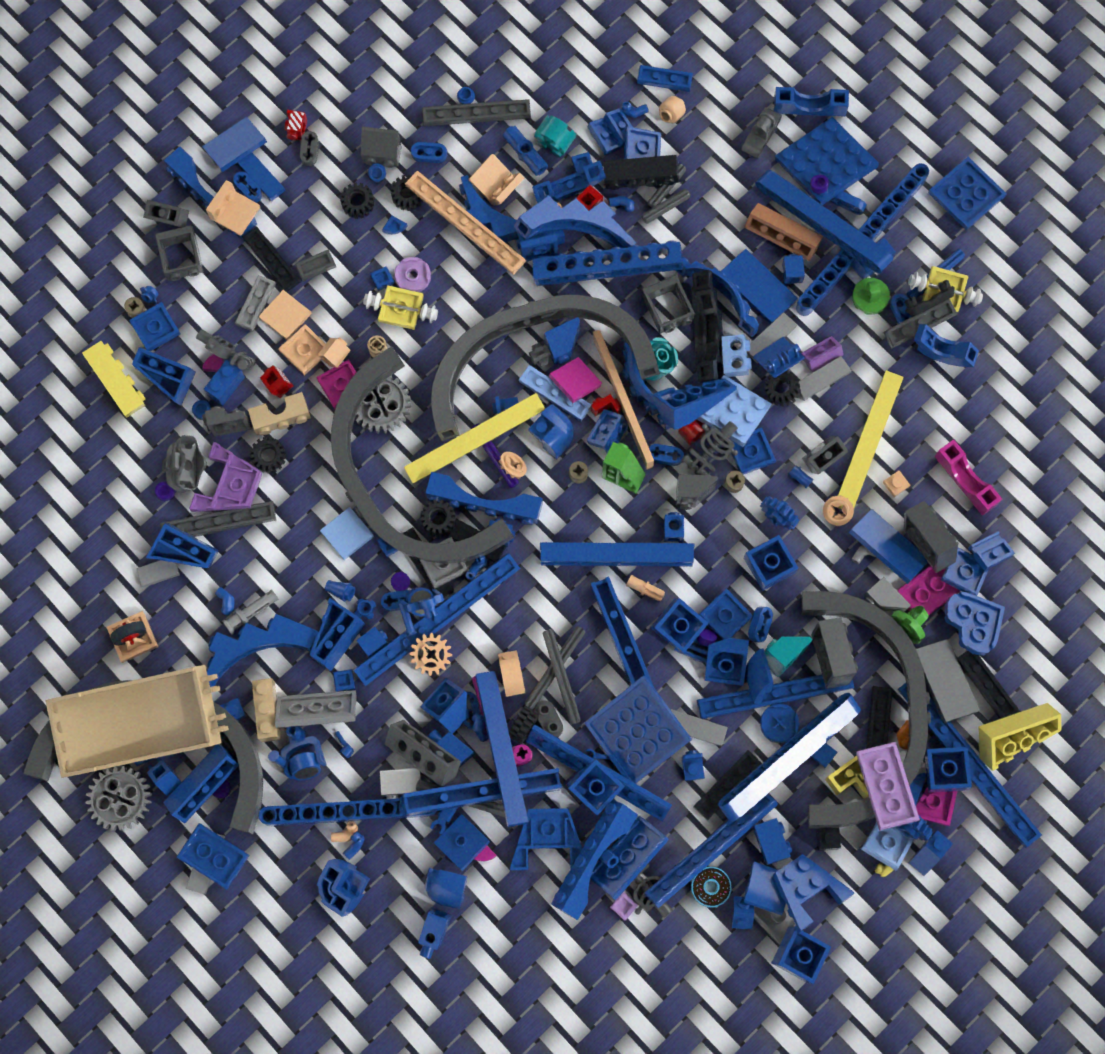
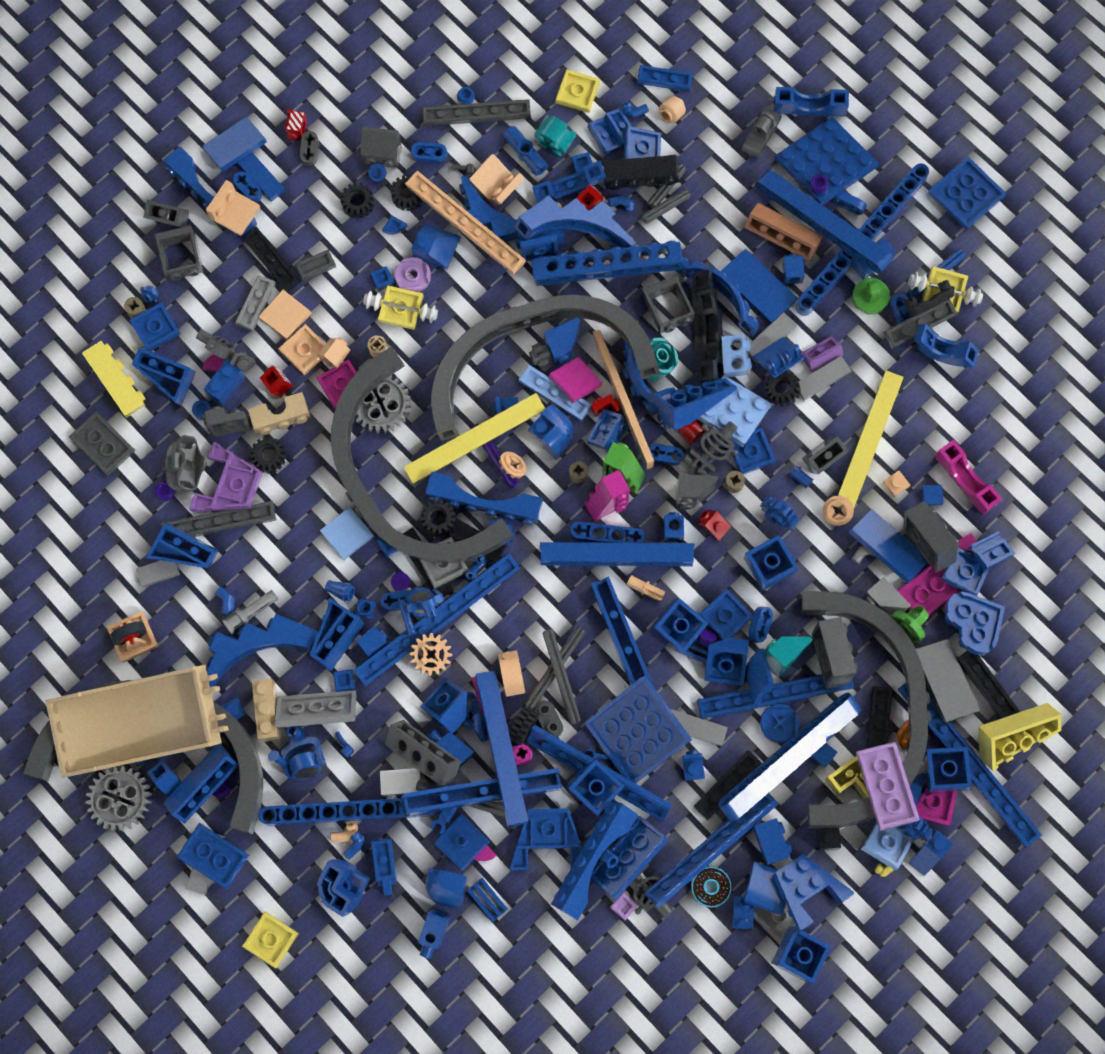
(102, 443): none -> dark grey tile
(270, 939): none -> light yellow tile
(384, 864): none -> blue hinge
(435, 246): none -> blue slope
(469, 168): none -> dark grey hand
(498, 913): none -> blue tile
(577, 91): none -> light yellow tile
(607, 531): none -> blue beam
(610, 496): none -> dark pink wedge
(714, 523): none -> red bracket
(933, 495): none -> blue tile
(966, 541): none -> dark pink tile

